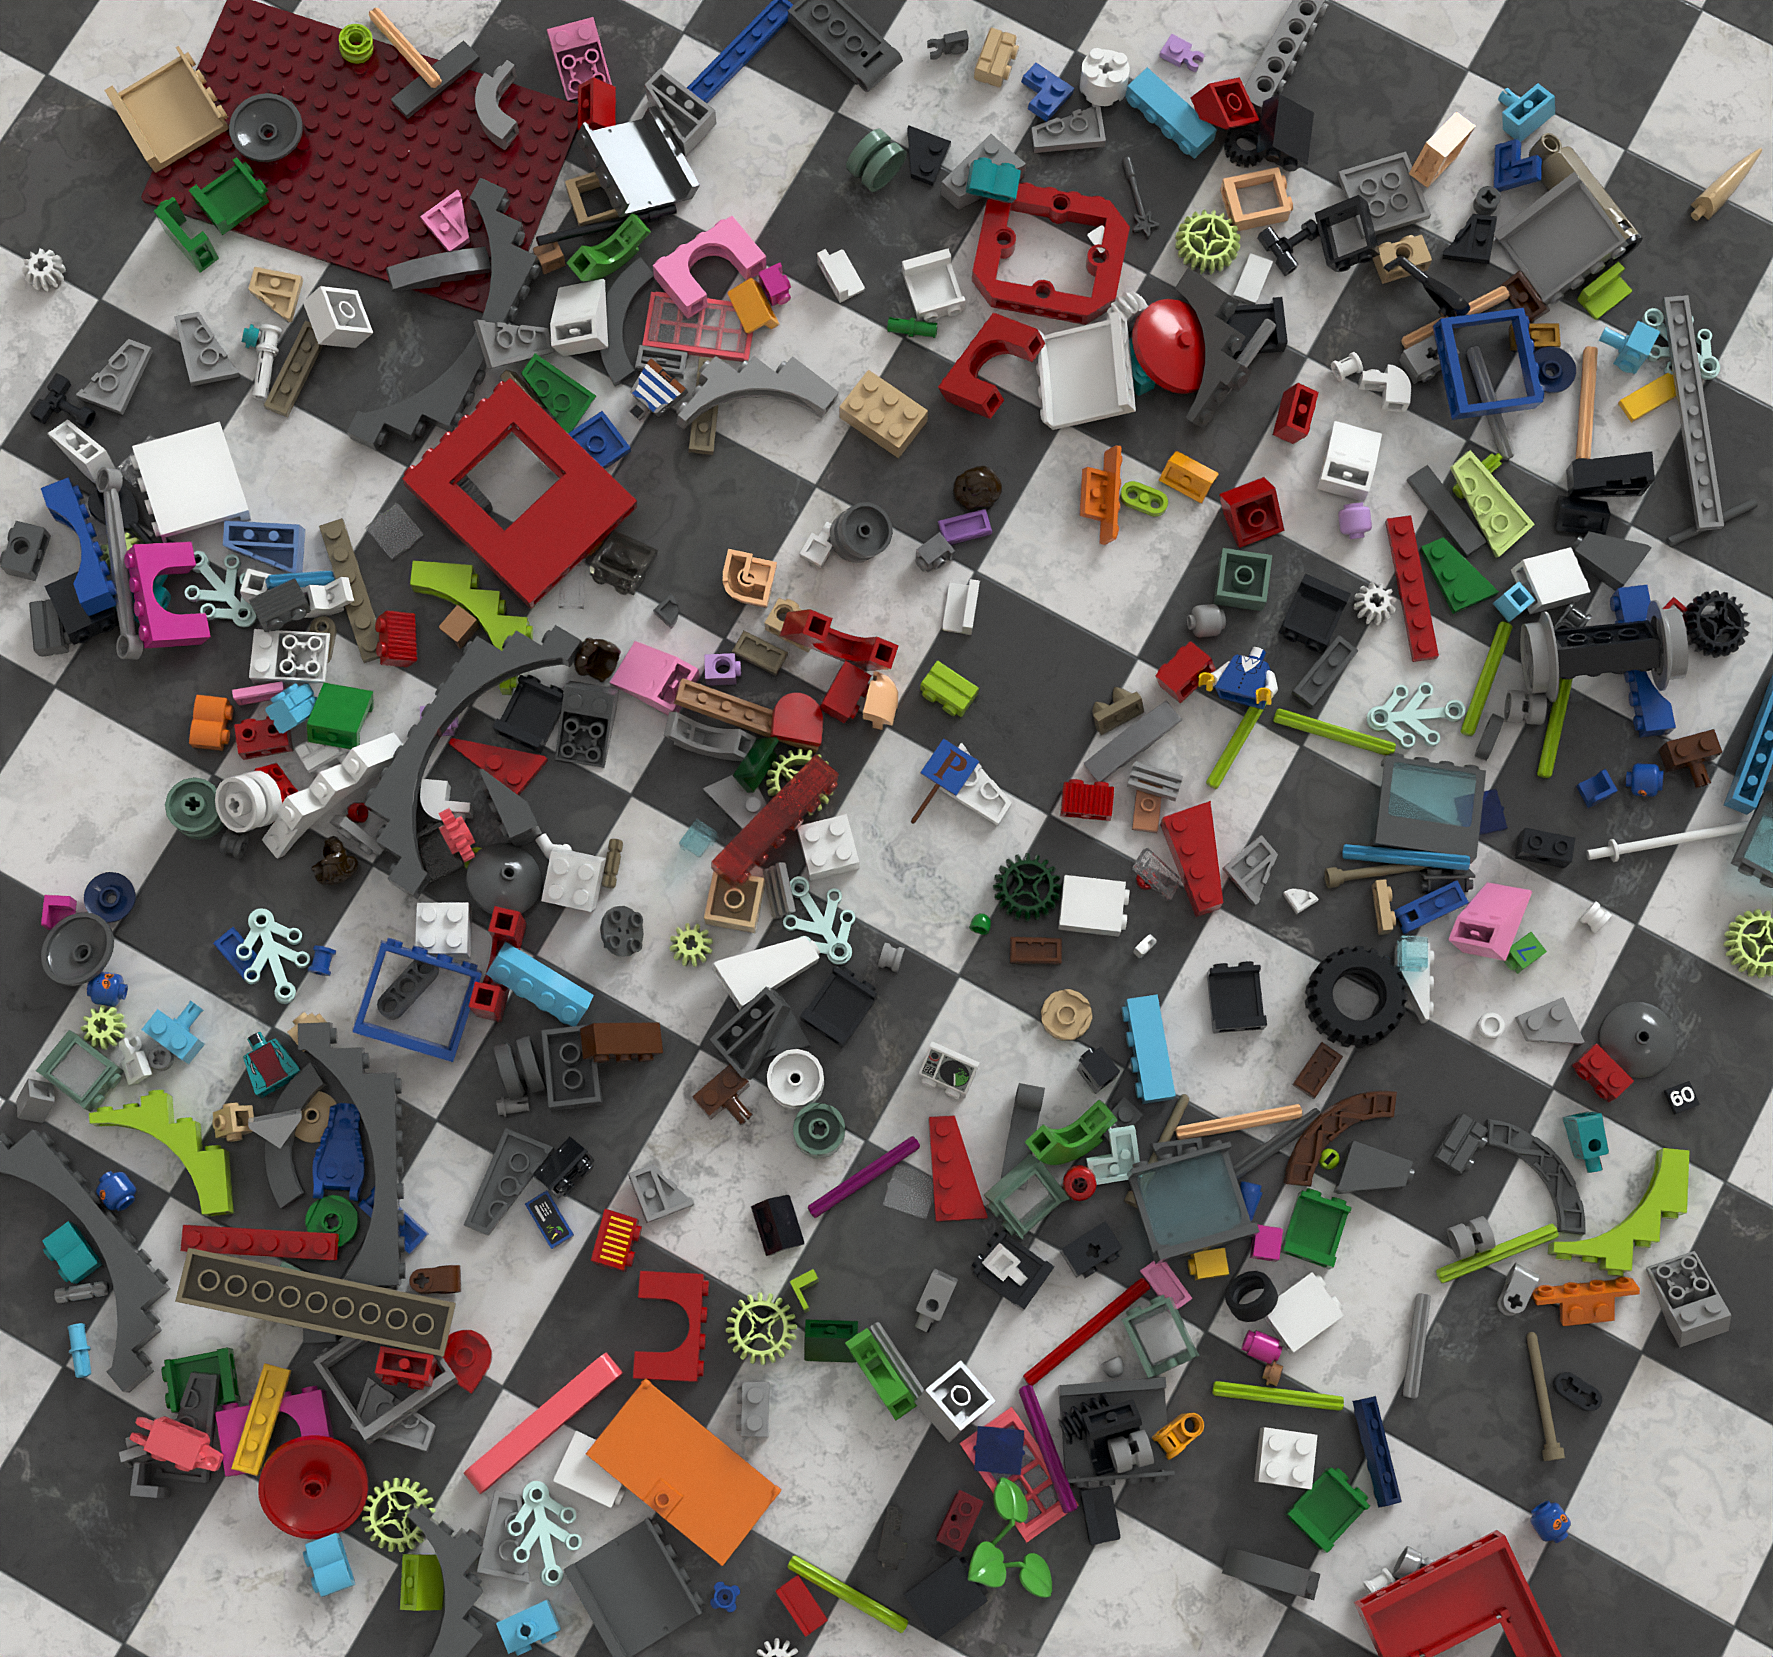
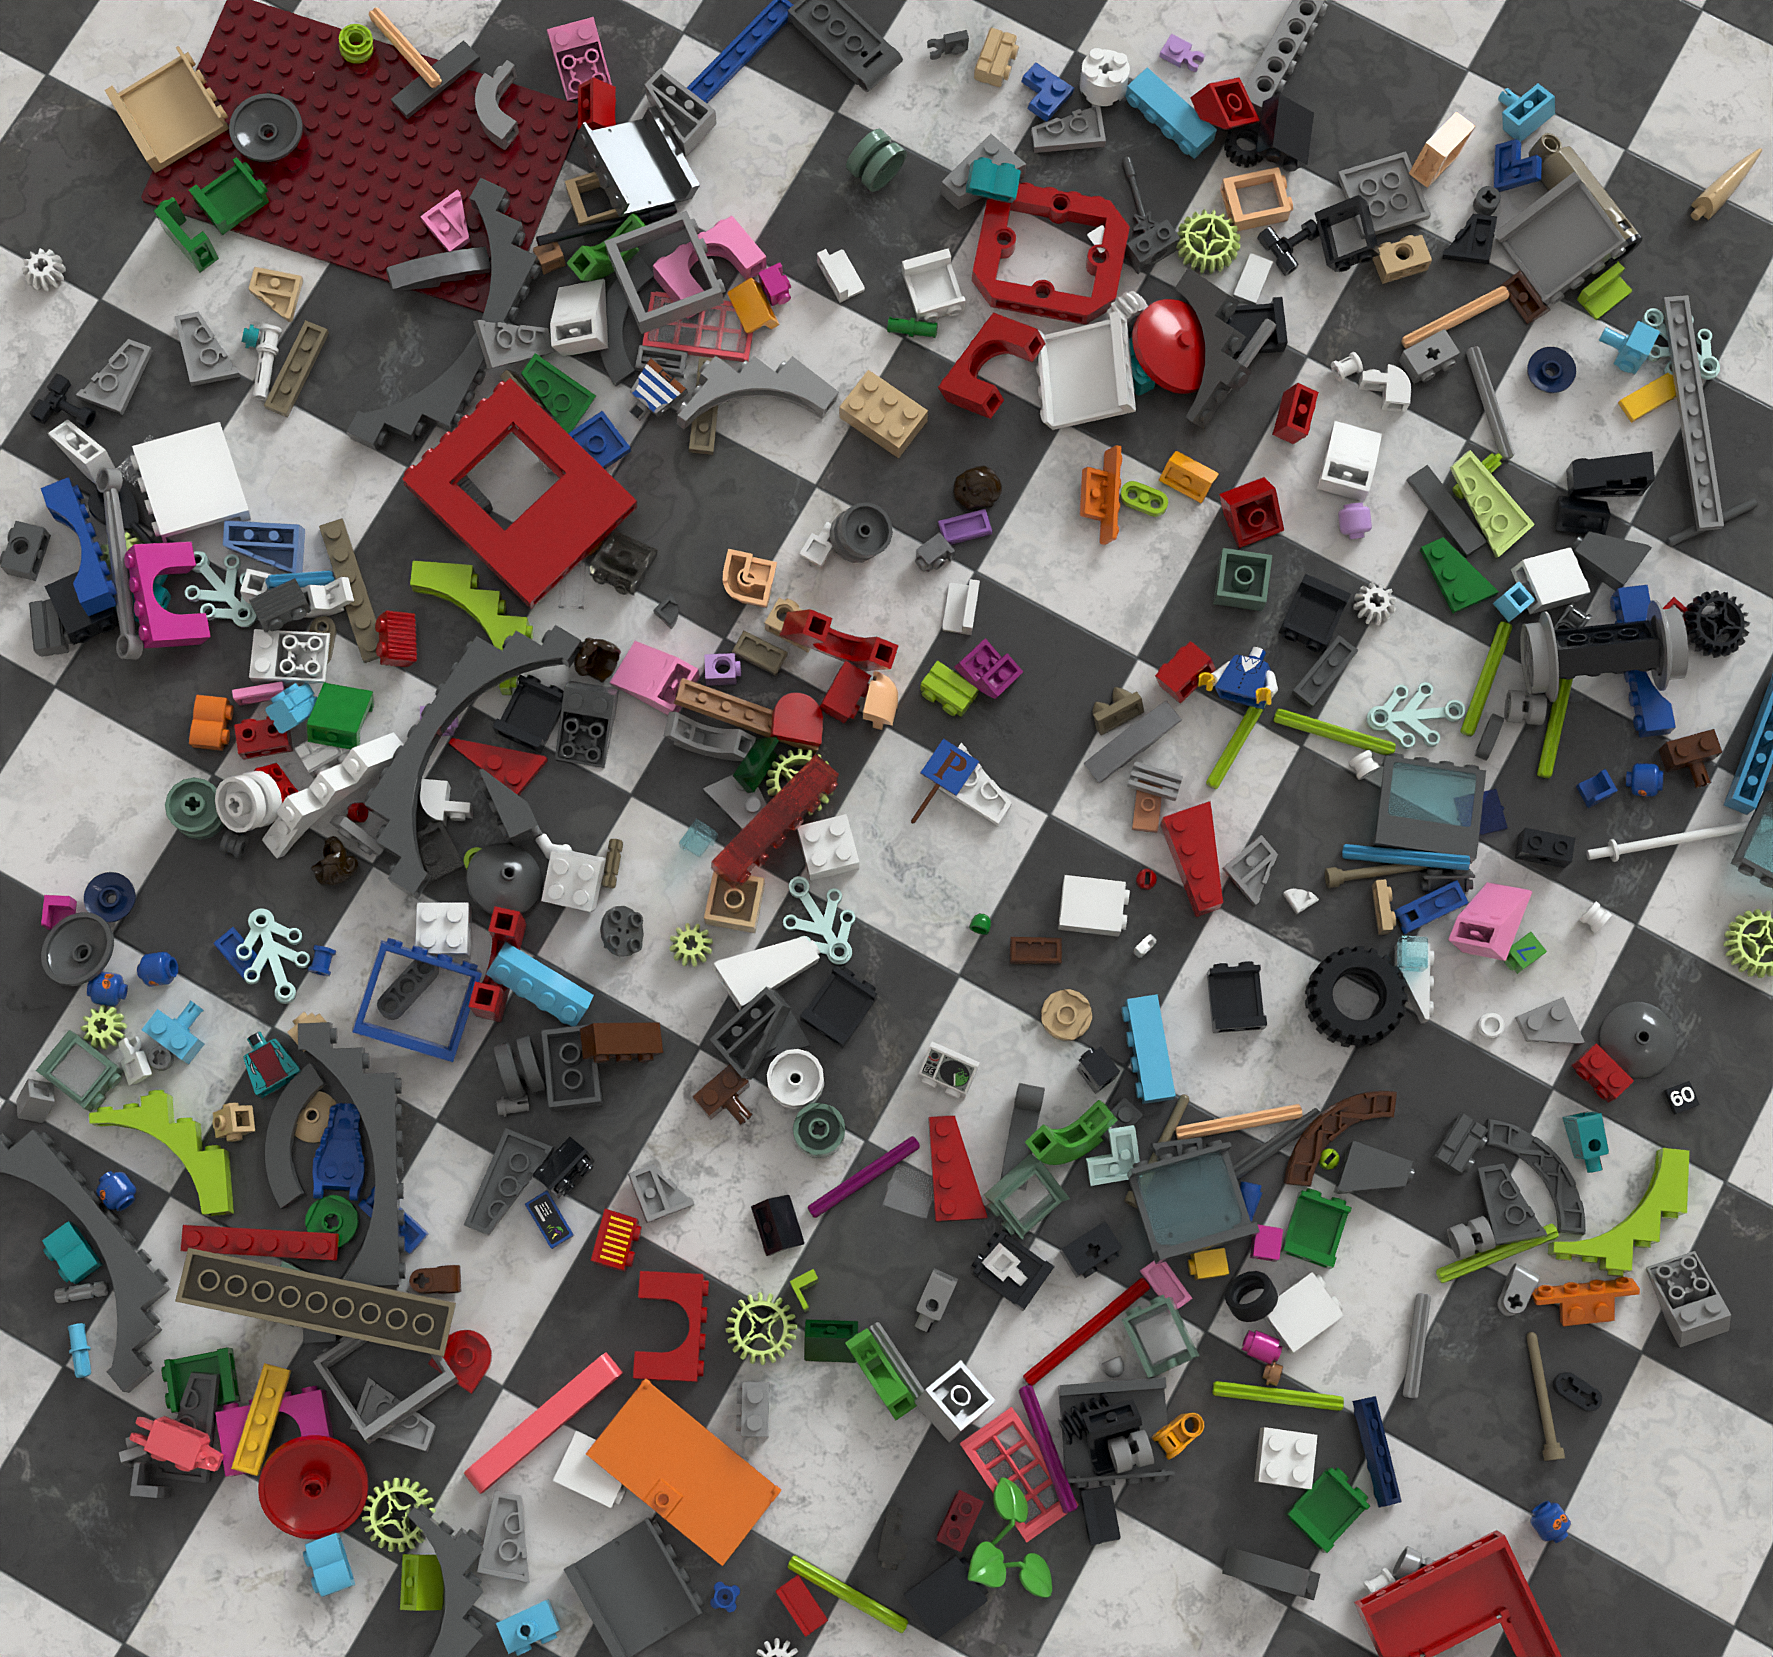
(157, 969): none -> blue head
(276, 1126): light grey slope -> none
(337, 317): white brick -> none
(394, 531): clear piece -> none
(405, 1367): red brick -> none
(456, 835): coral gear -> none
(459, 626): medium nougat panel -> none
(543, 1529): light aqua plant -> none
(678, 309): none -> light grey window
(779, 890): light grey tile -> none
(891, 957): light grey wheel -> none
(926, 154): black wing -> none
(988, 670): none -> magenta slope
(999, 1450): clear blue piece -> none
(1033, 896): dark green gear -> none
(1075, 1191): red head -> none
(1087, 800): red brick -> none
(1152, 246): none -> dark grey brick
(1157, 874): clear tile -> none
(1206, 620): light grey head -> none
(1317, 1070): reddish brown plate -> none
(1364, 765): none -> white wheel
(1411, 588): red plate -> none
(1448, 301): black piece -> none
(1452, 372): blue window -> none
(1506, 1208): none -> dark grey wing
(1542, 335): pearl gold plate -> none
(1586, 407): light nougat axle -> none

